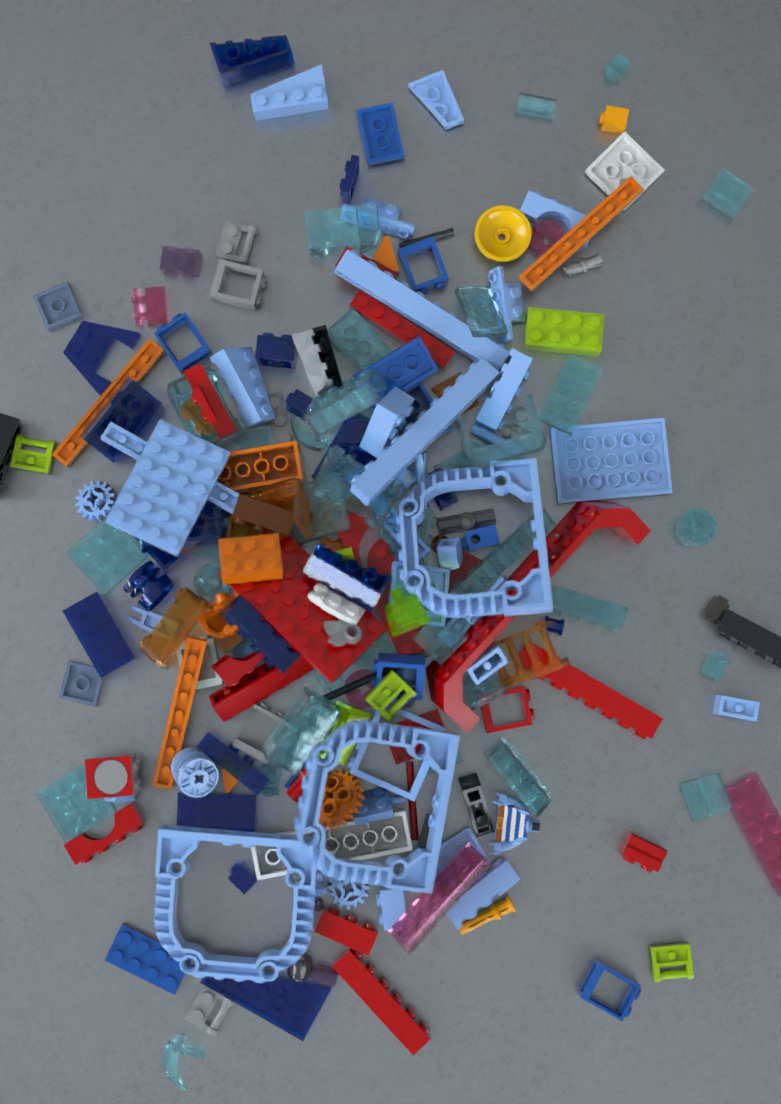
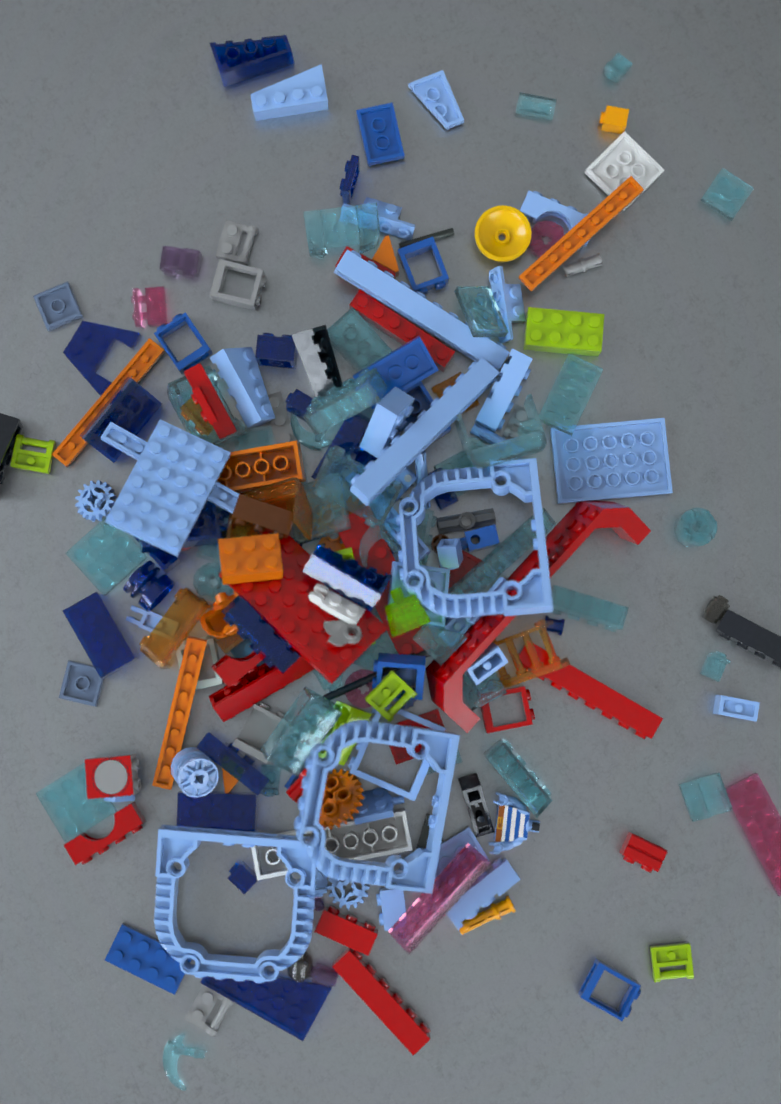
(412, 805): red bar -> none

